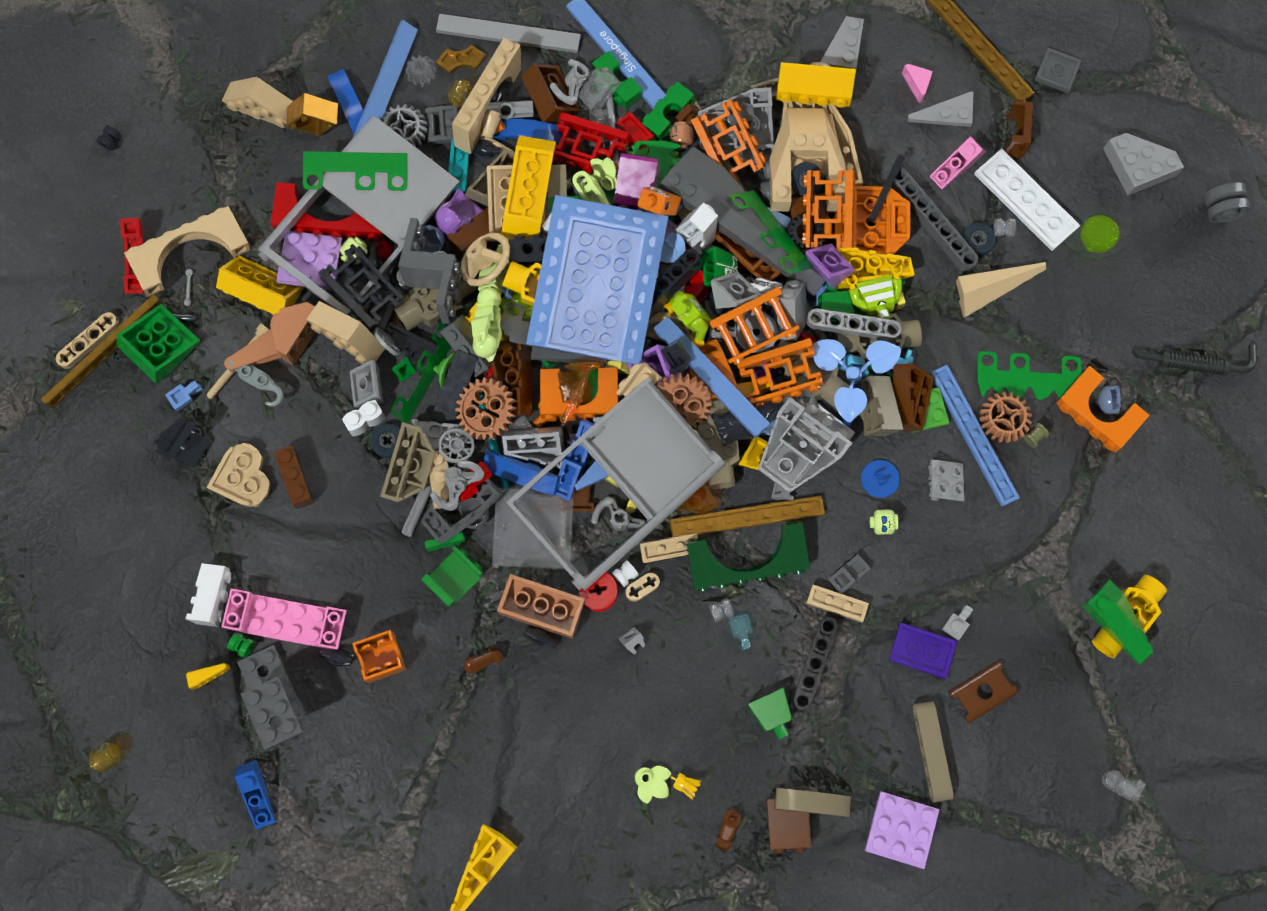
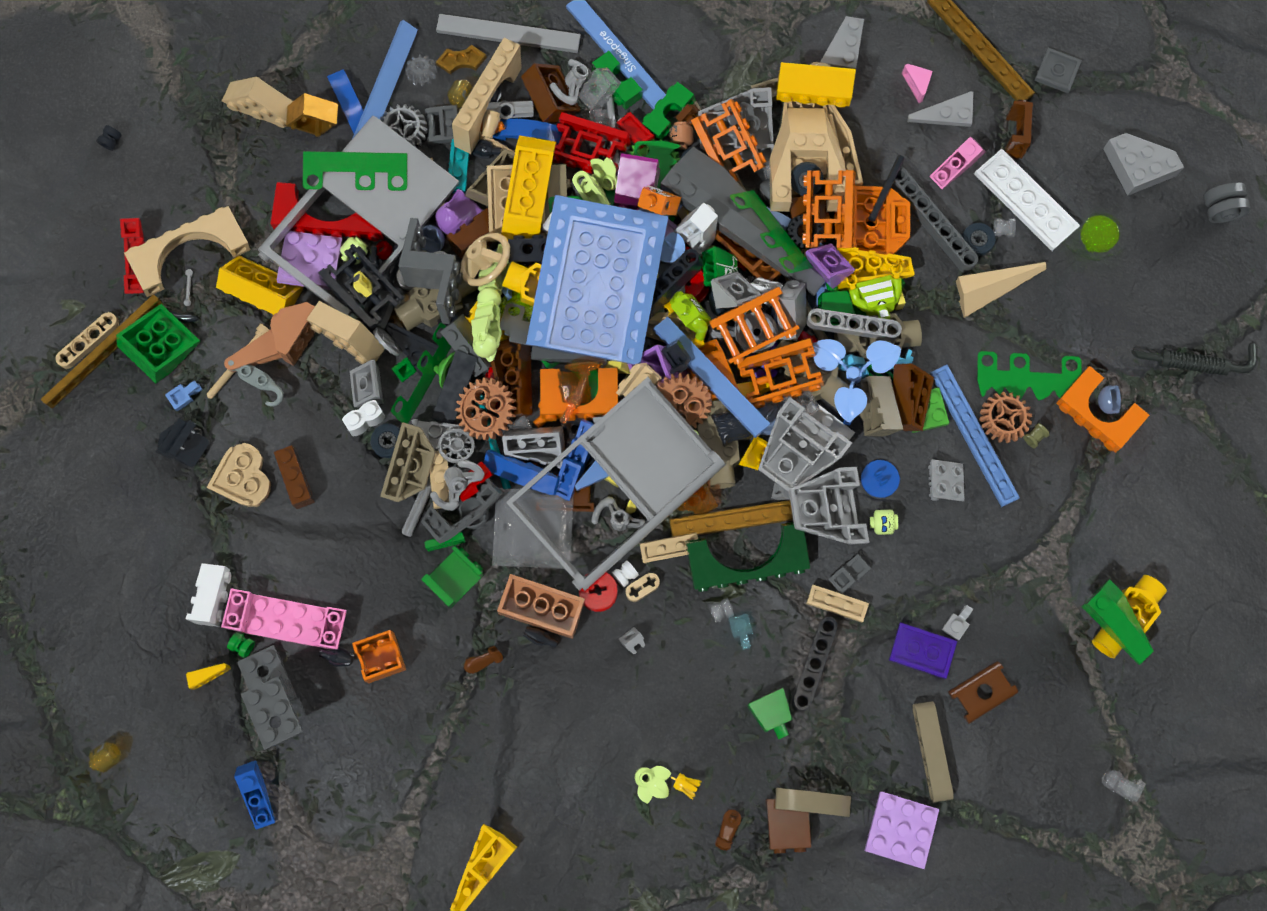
(362, 284): none -> light yellow plate
(828, 507): none -> light grey wedge

